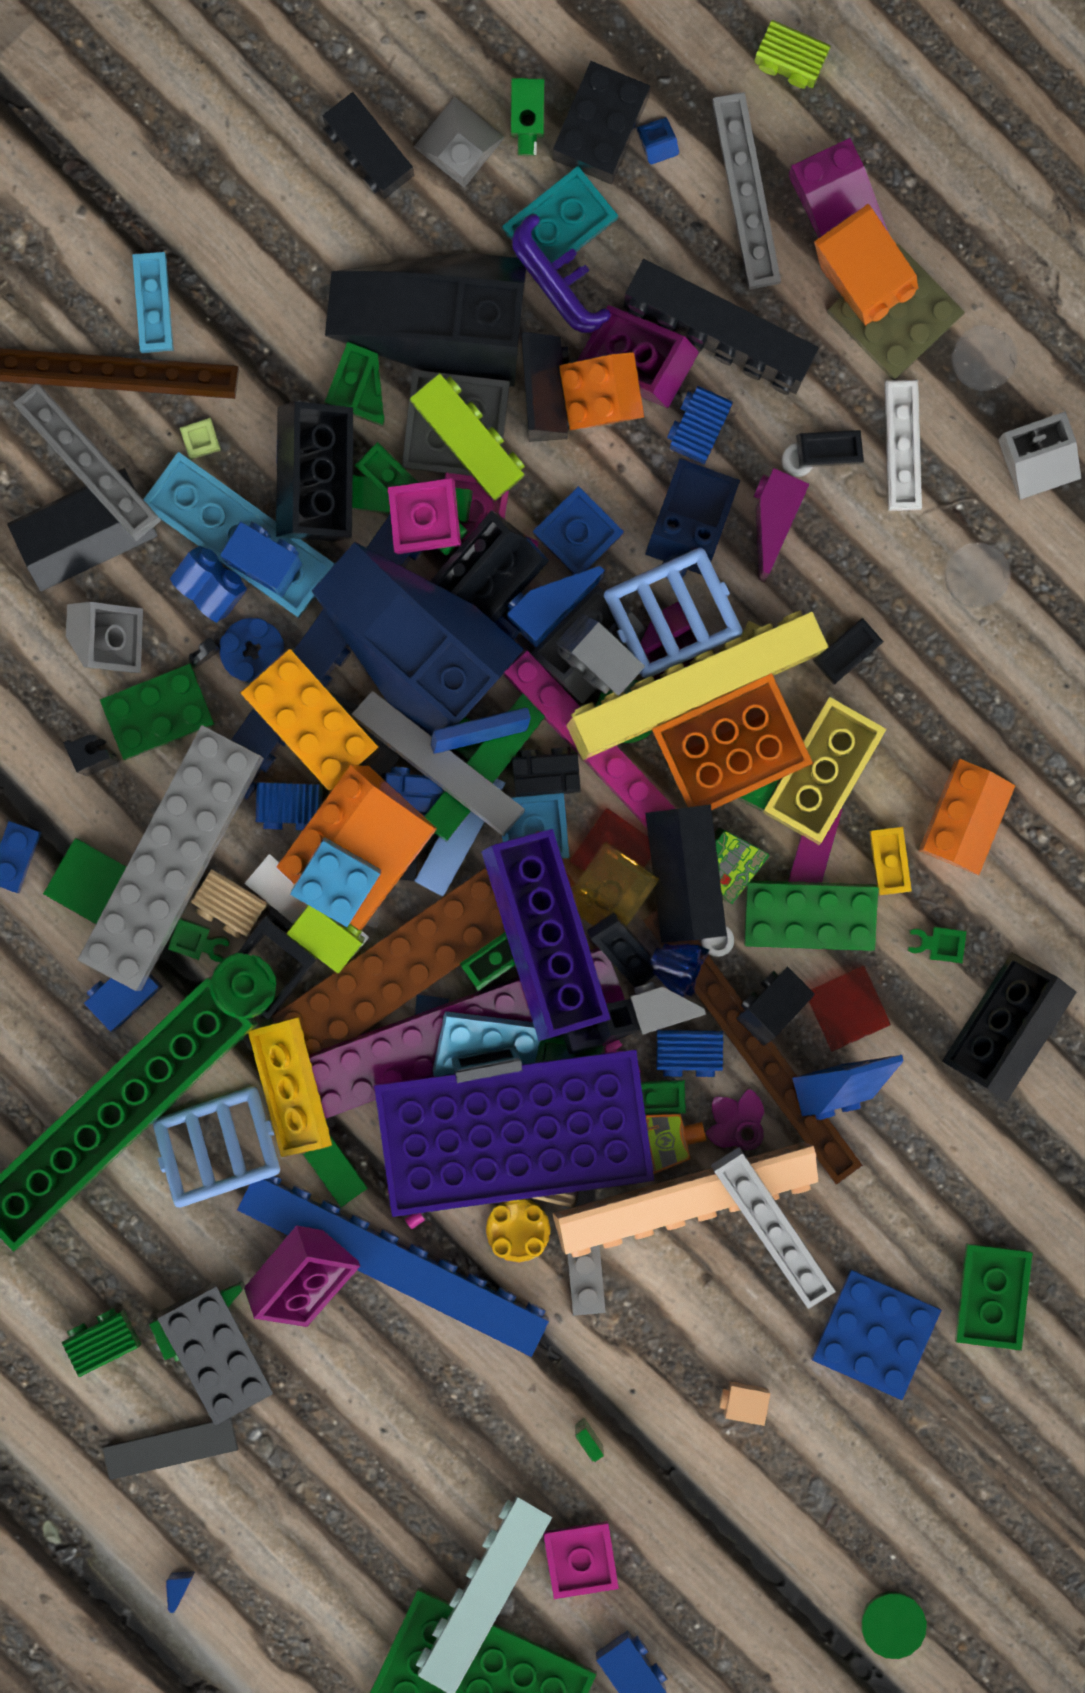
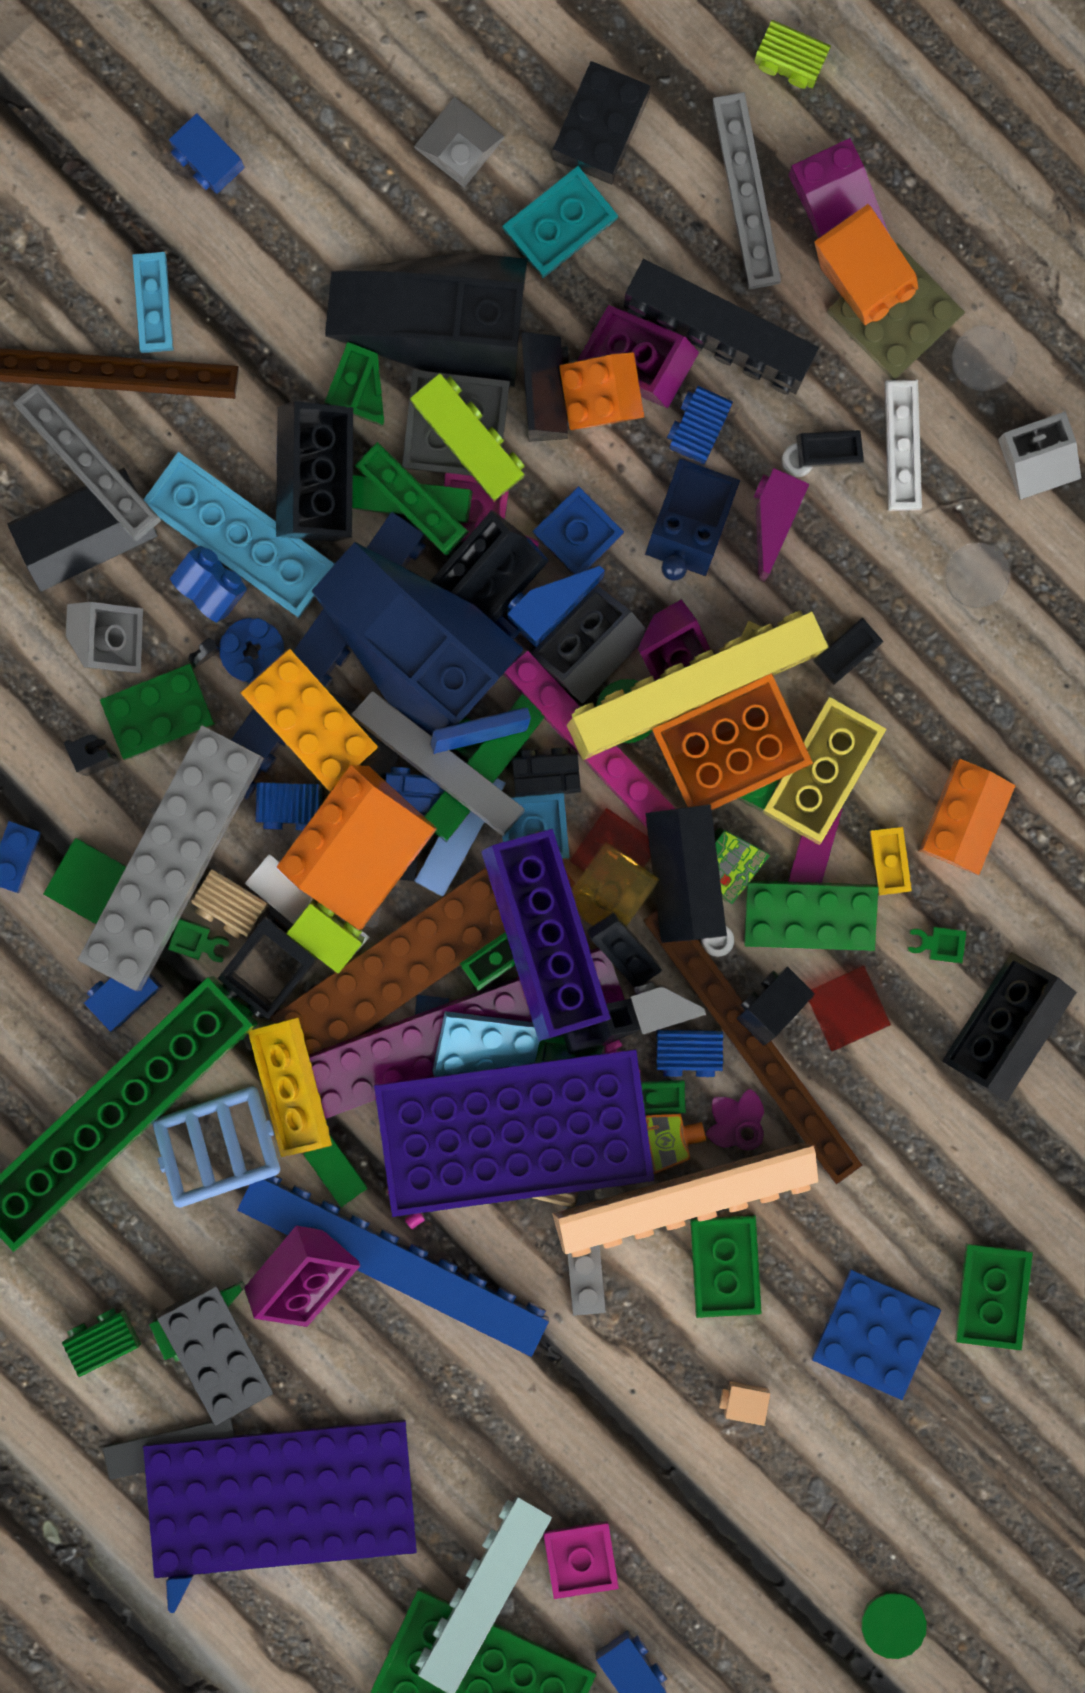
(200, 439): yellowish green tile -> none
(206, 154): none -> blue brick
(243, 985): green tile -> none
(261, 558): blue brick -> none
(280, 1499): none -> dark purple plate
(335, 882): dark azure plate -> none
(367, 146): black brick -> none
(424, 516): dark pink plate -> none
(486, 1064): black tile -> none
(518, 1230): yellow dish -> none
(527, 100): green torso -> none
(552, 283): dark purple piece -> none
(589, 1440): green tile -> none
(596, 651): brick -> none
(658, 140): blue slope -> none
(671, 570): light blue bar -> none
(679, 966): clear blue brick -> none
(725, 1266): none -> green tile
(773, 1227): light grey plate -> none
(843, 1085): blue slope -> none

